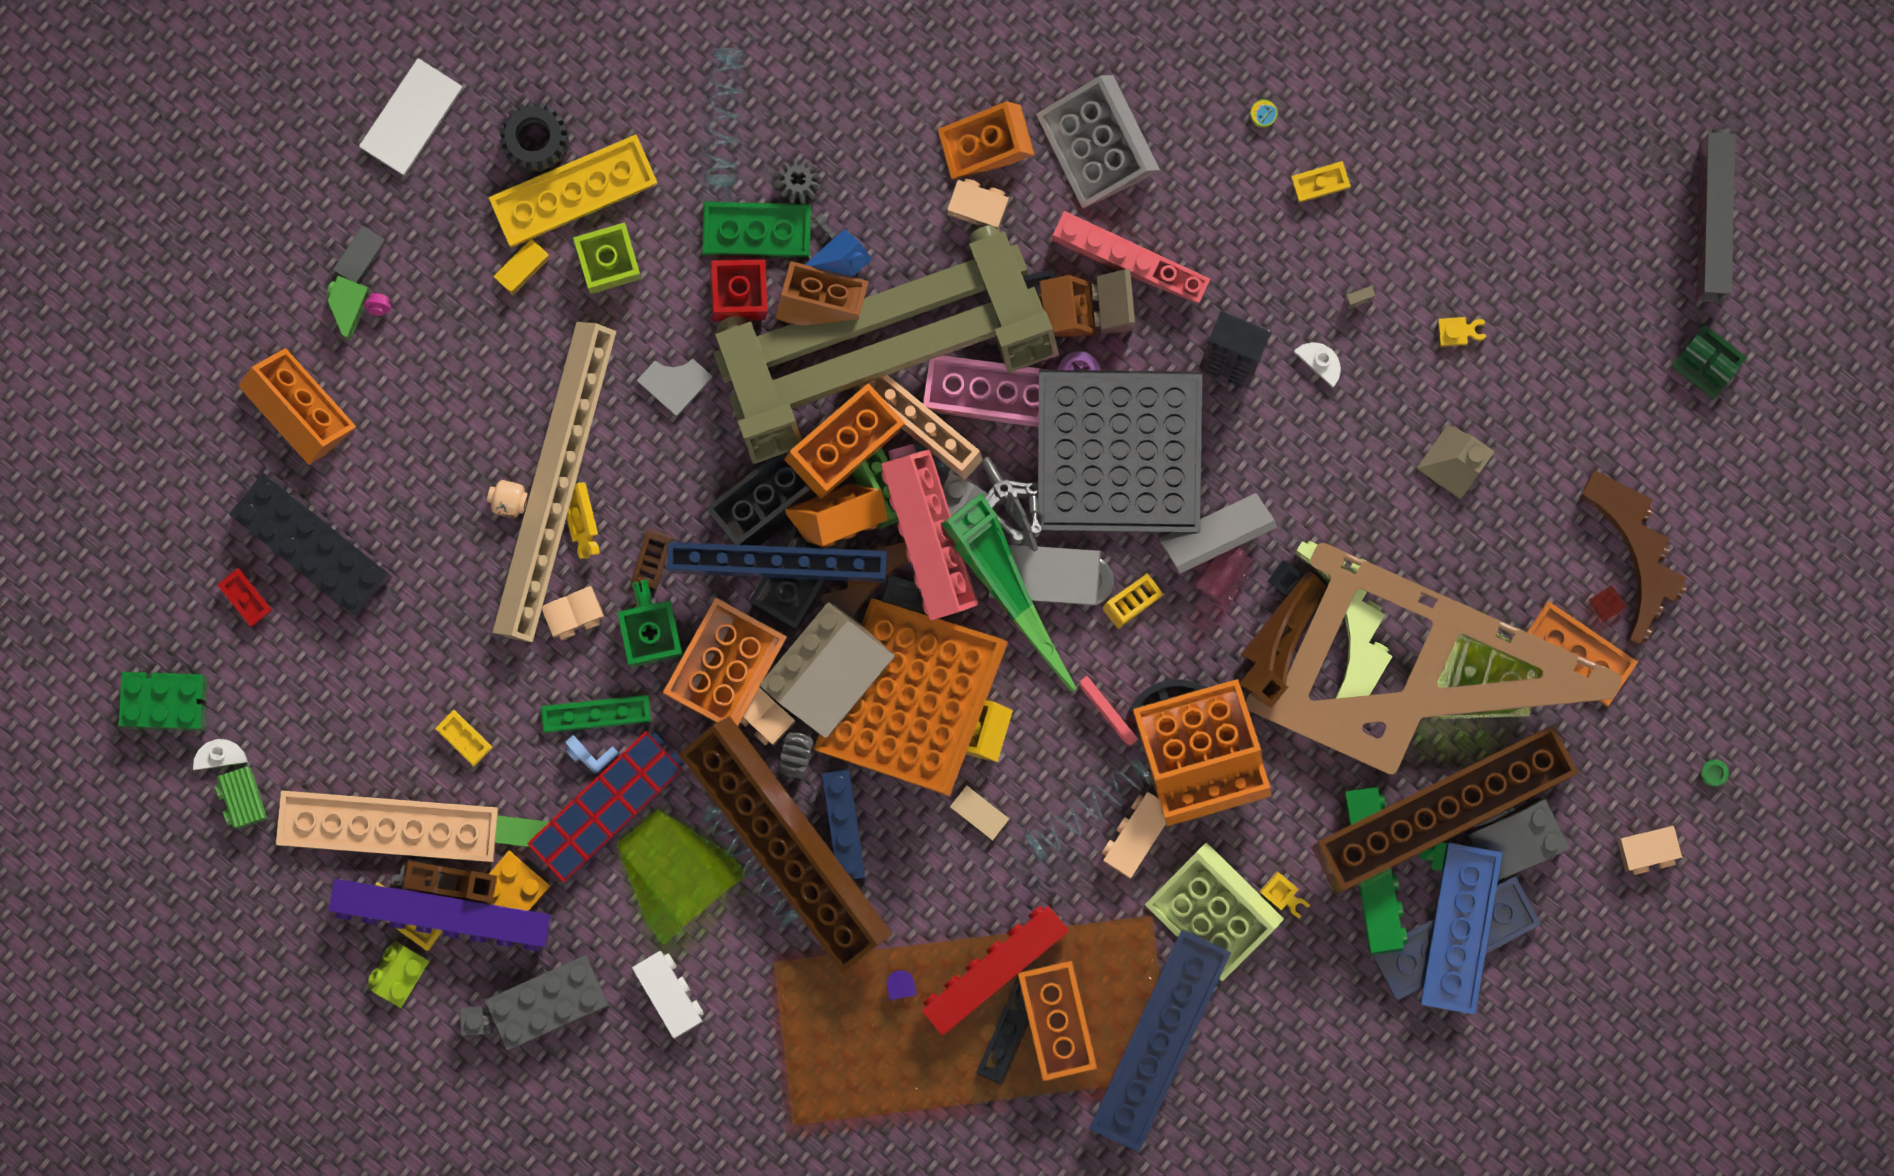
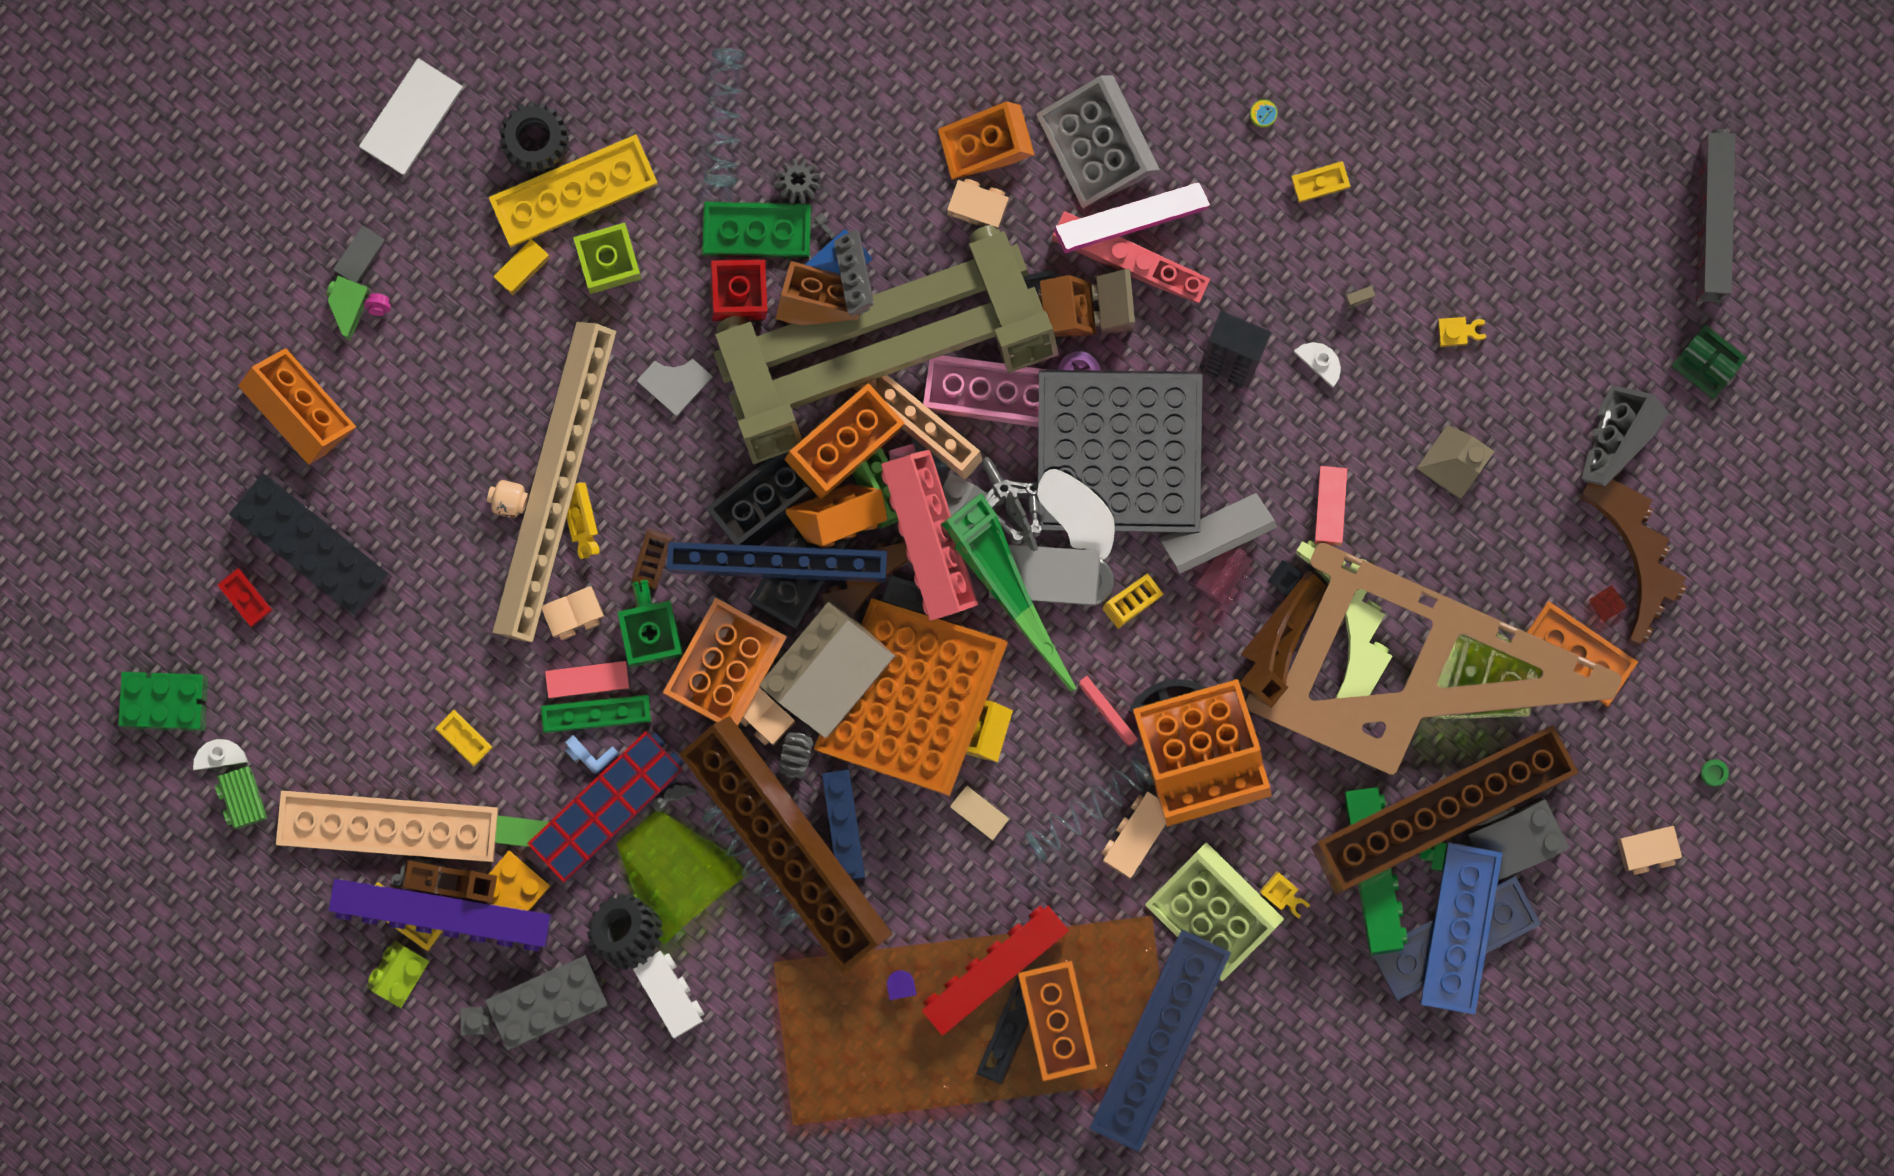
(587, 679): none -> coral tile
(610, 922): none -> black tyre
(672, 794): none -> dark grey piece
(854, 273): none -> dark grey bracket
(1078, 511): none -> white sticker
(1131, 217): none -> tile
(1331, 505): none -> coral tile
(1624, 428): none -> dark grey wedge

